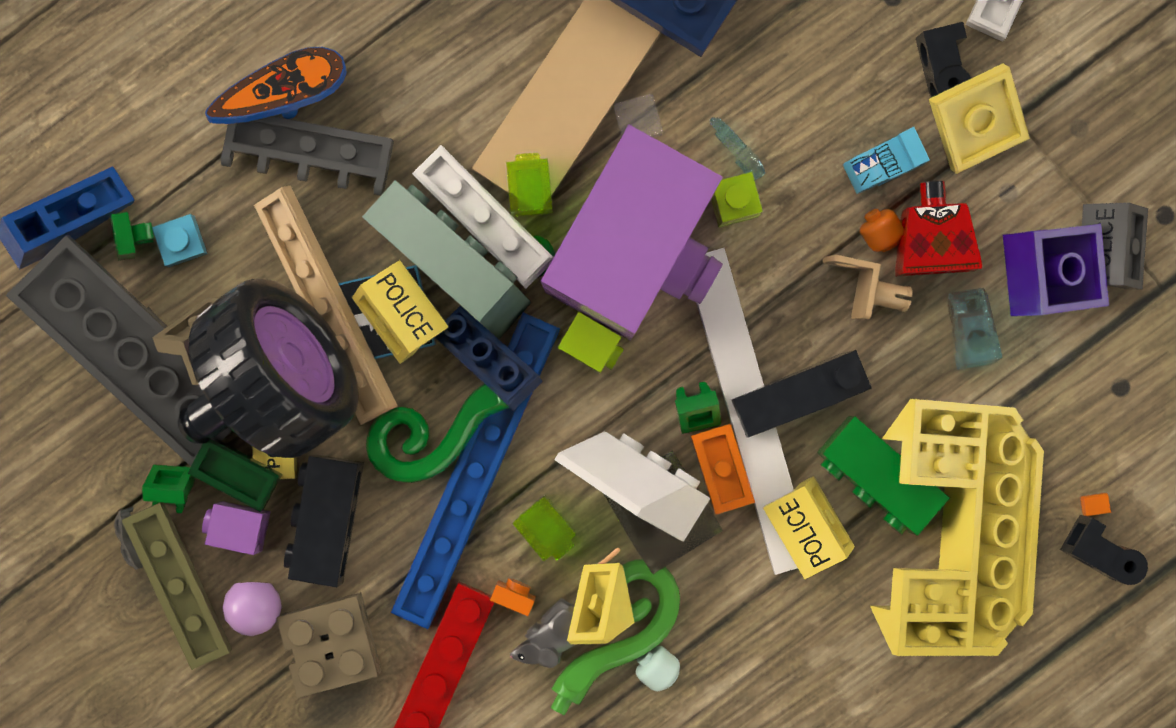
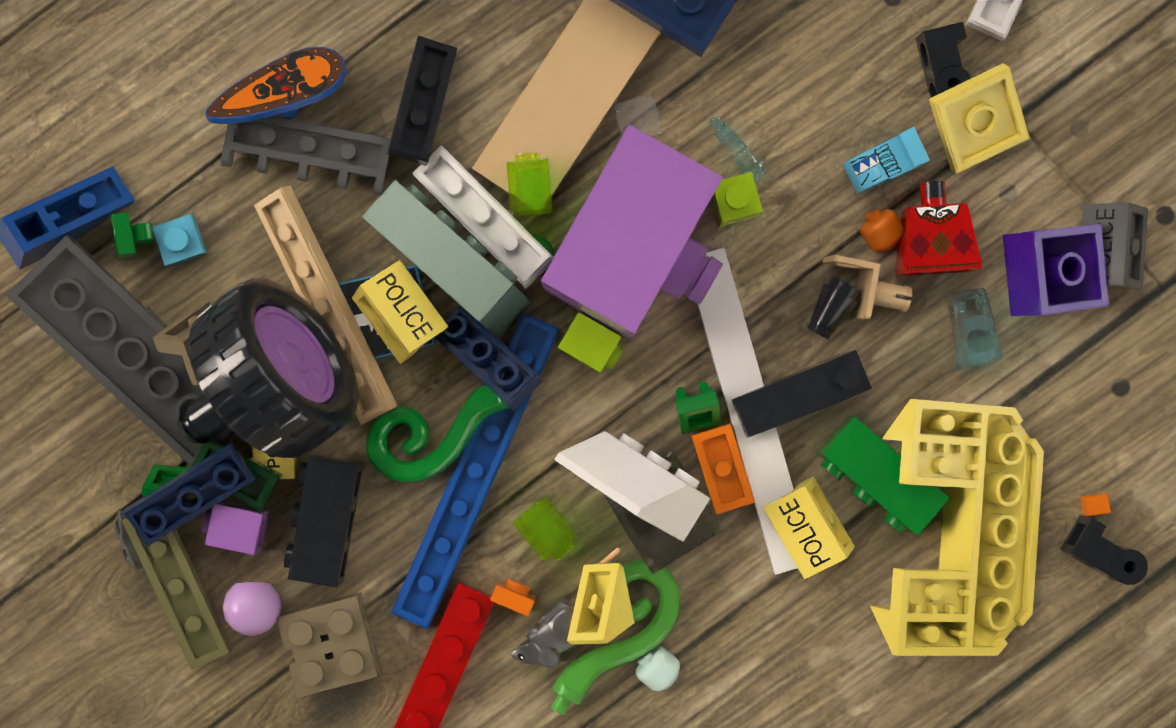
(210, 481): none -> dark blue tile
(422, 101): none -> black tile
(833, 306): none -> black cone

